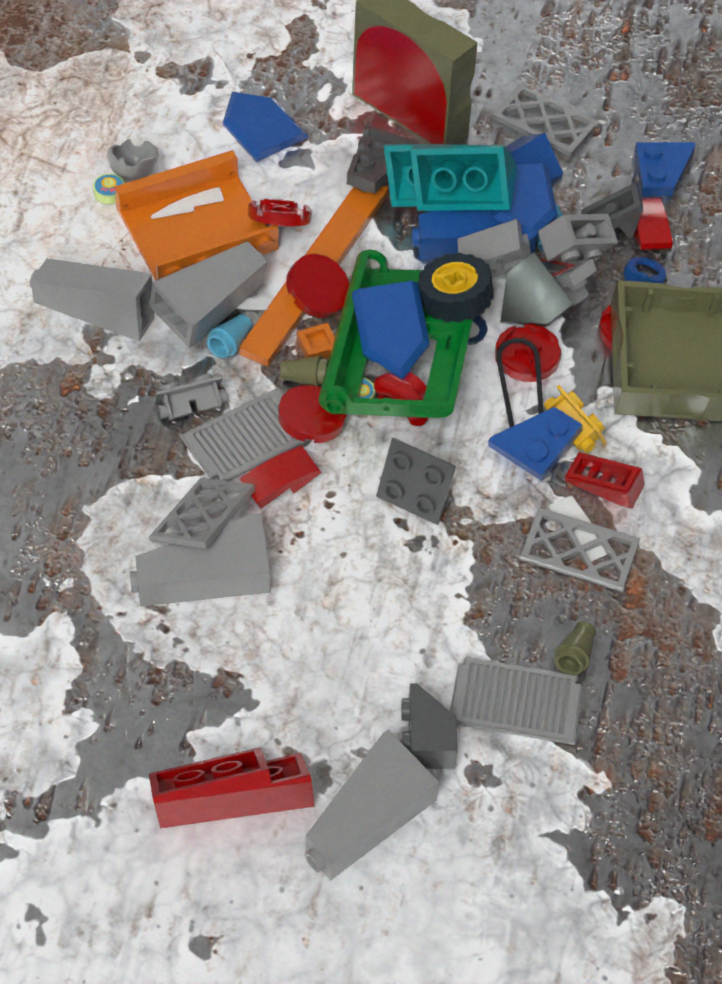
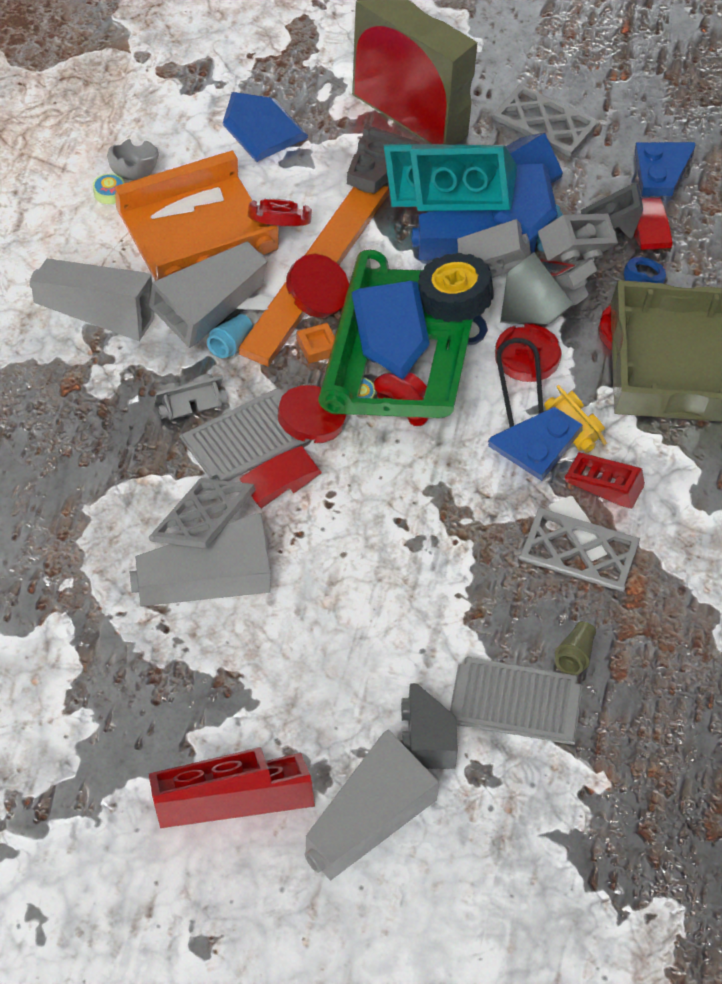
(304, 370): olive cone -> none
(416, 481): dark grey hinge -> none

